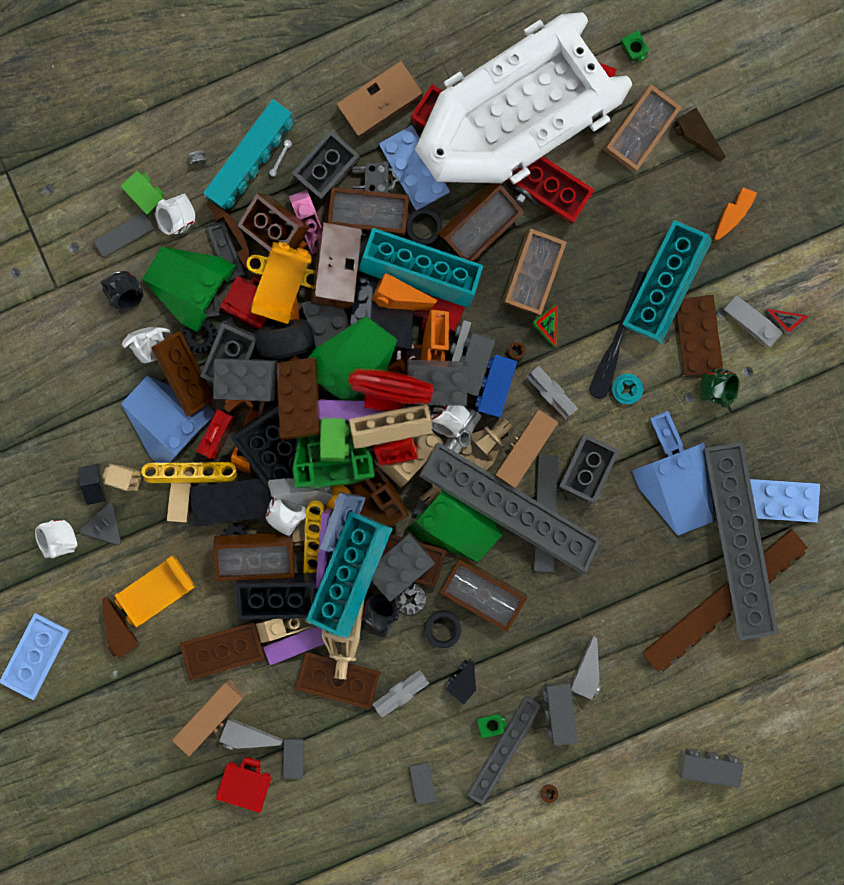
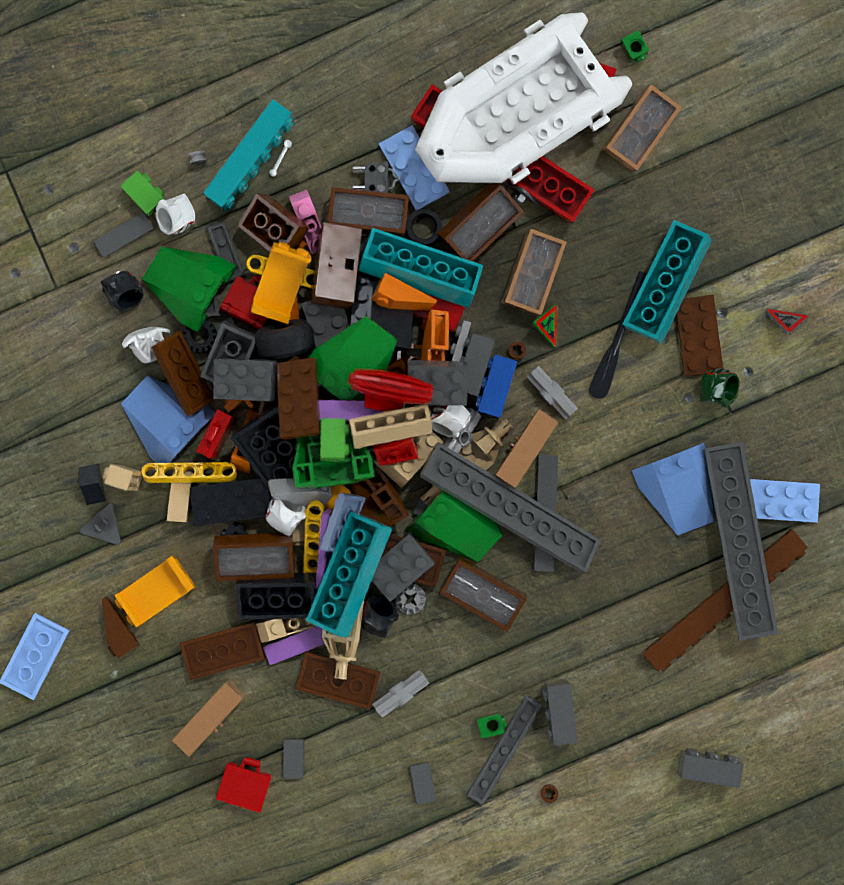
(56, 538): white piece -> none
(219, 215): reddish brown slope -> none
(244, 736): light grey slope -> none
(326, 165): dark grey brick -> none
(380, 100): medium nougat brick -> none
(428, 629): black tyre -> none
(464, 683): black slope -> none
(587, 675): light grey slope -> none
(588, 468): dark grey brick -> none
(627, 379): teal gear -> none
(667, 433): medium blue hinge -> none
(696, 132): dark brown slope -> none
(734, 212): orange slope -> none
(753, 322): light grey slope -> none

